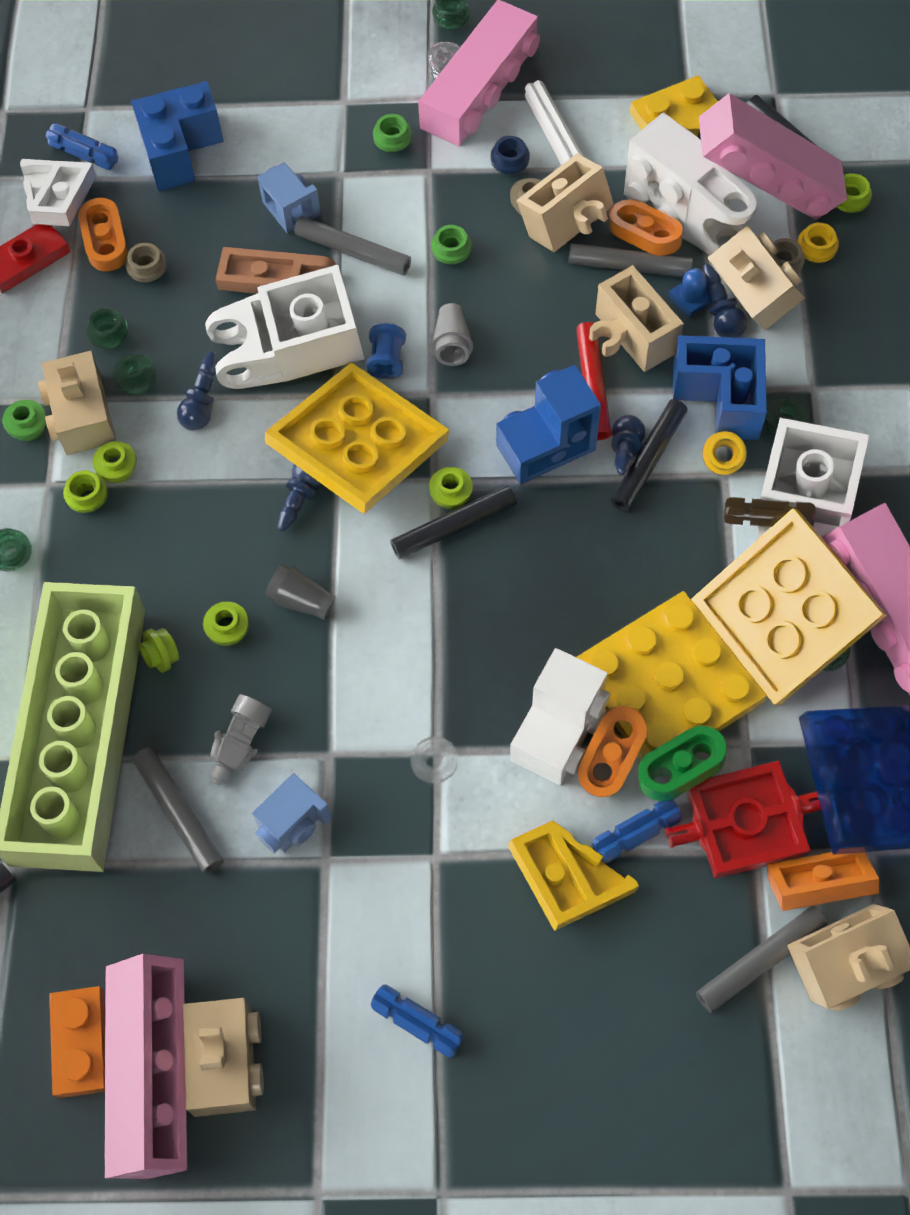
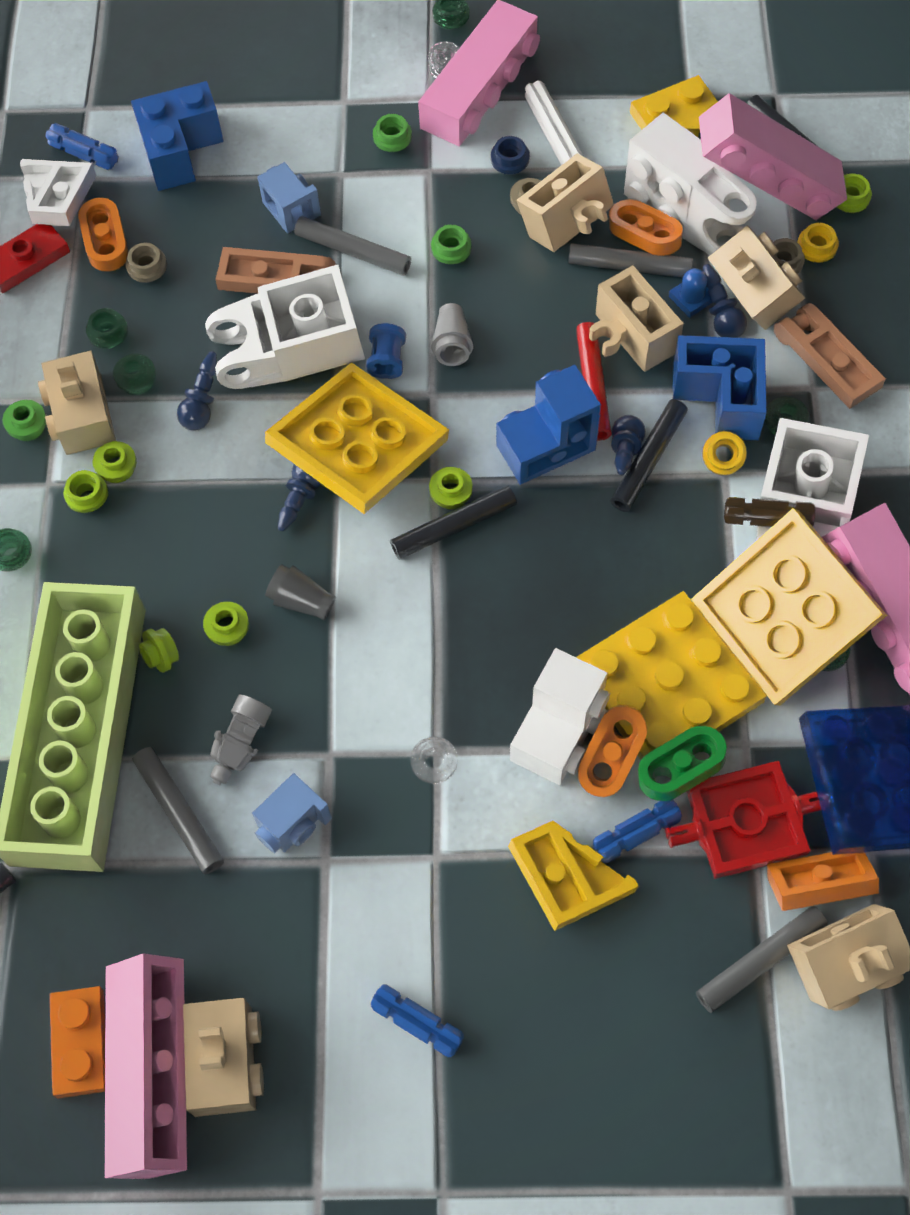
(830, 355): none -> nougat plate

